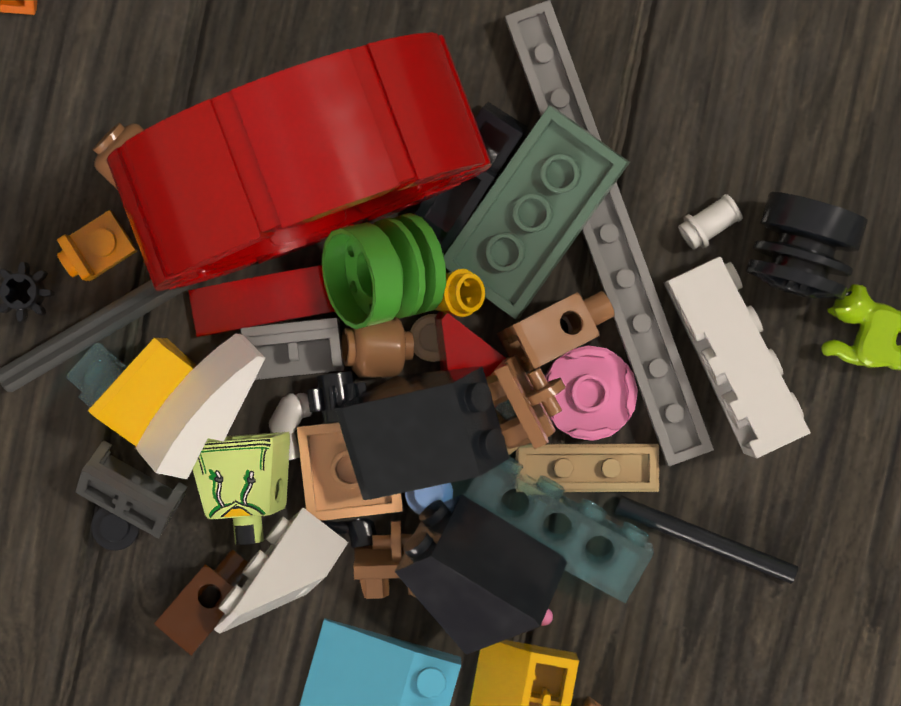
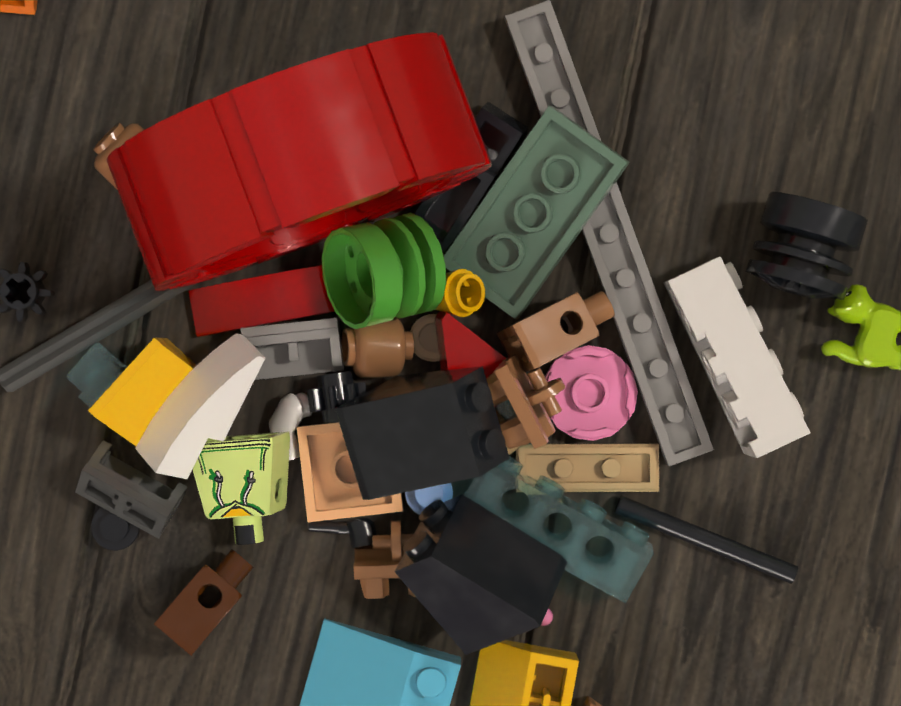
(95, 247): light orange bracket -> none
(293, 565): white slope -> none
(709, 222): white pin -> none

